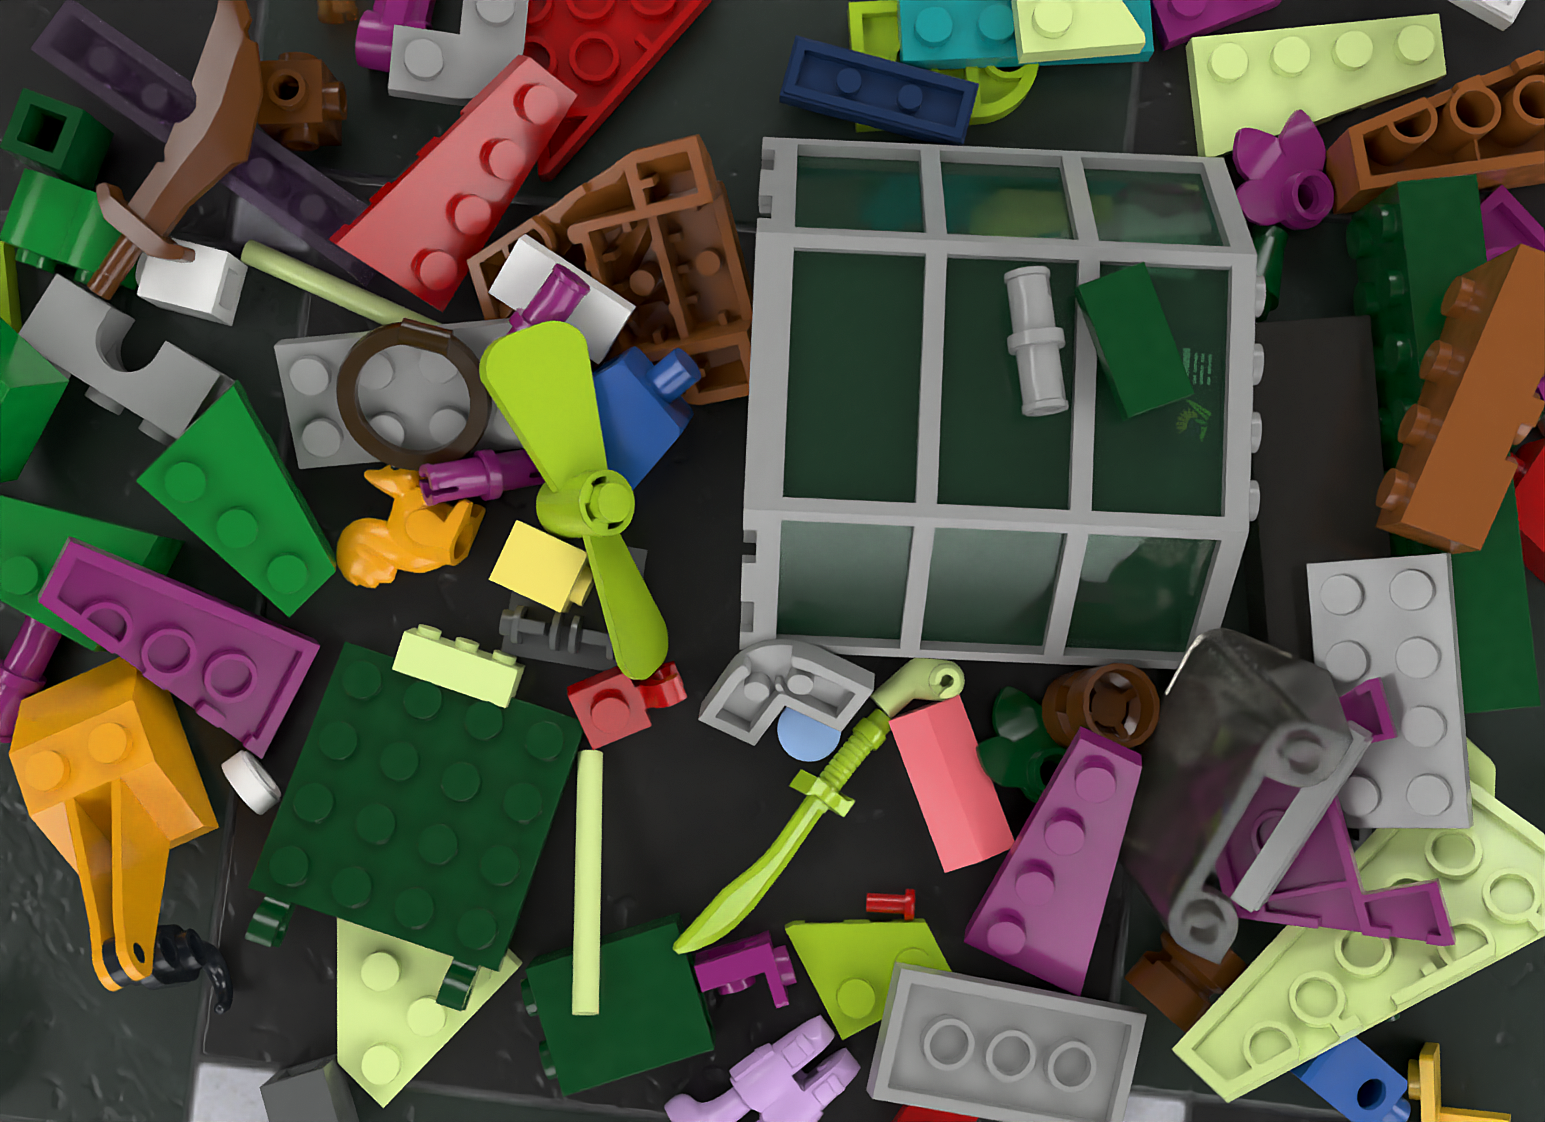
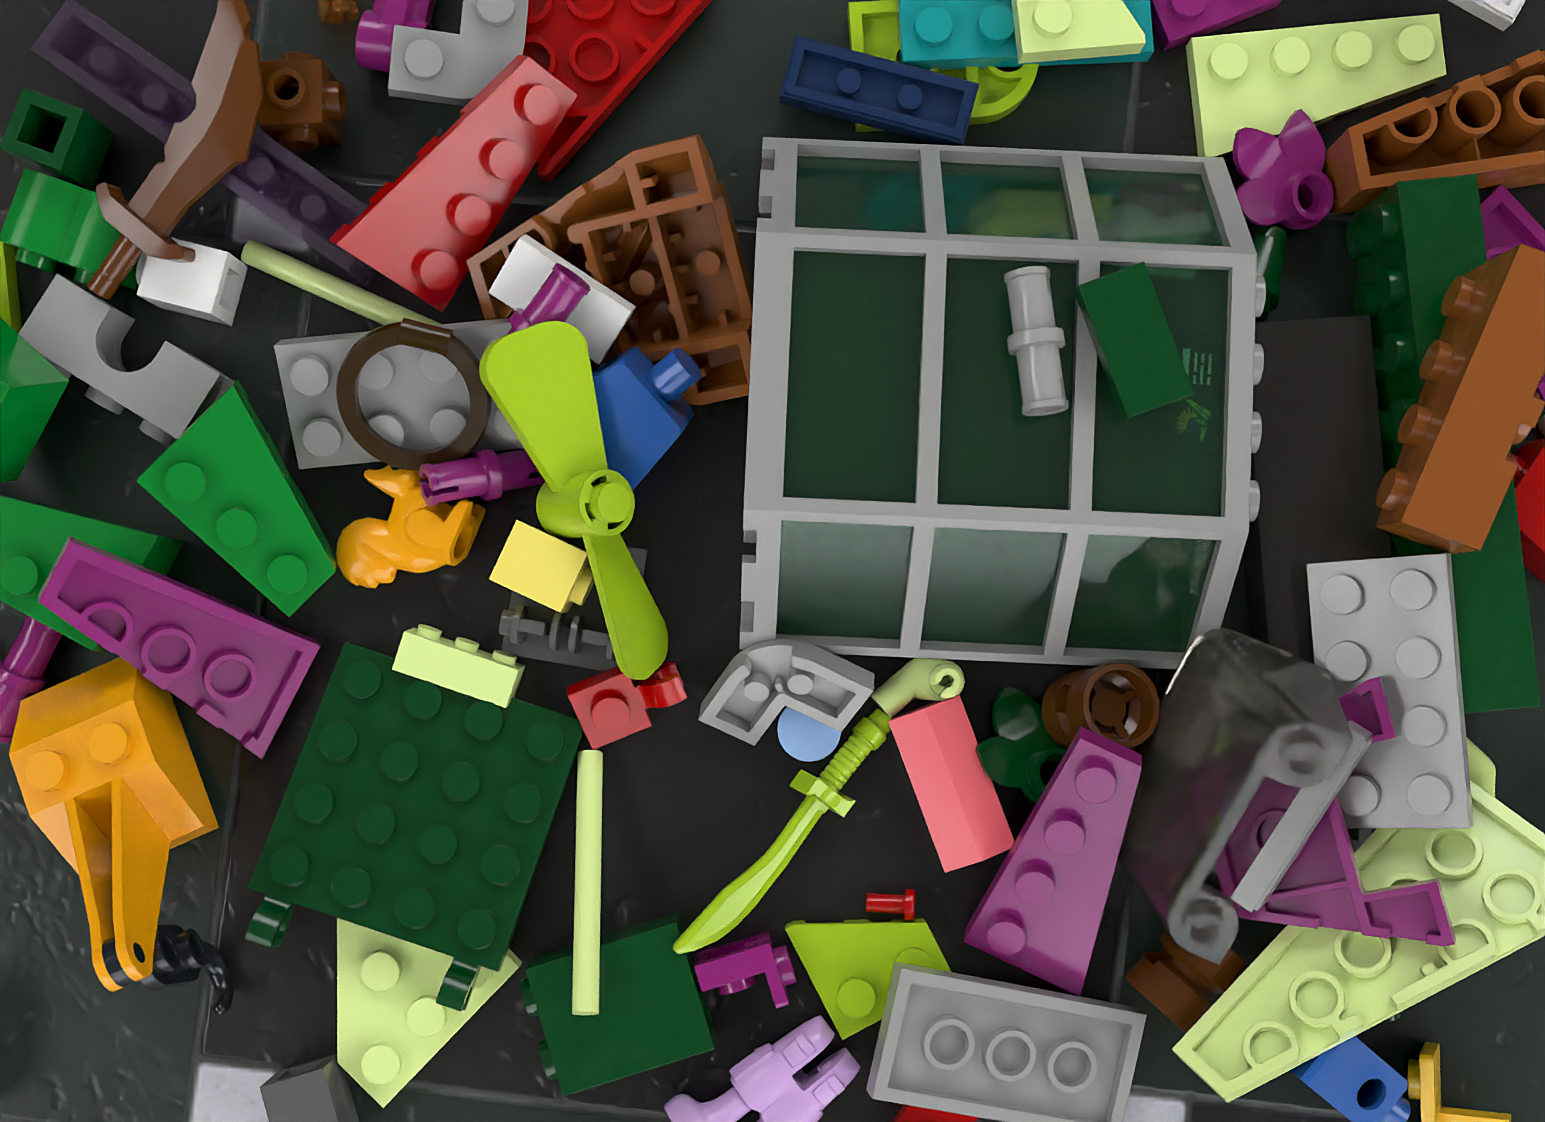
(251, 782): white tile -> none

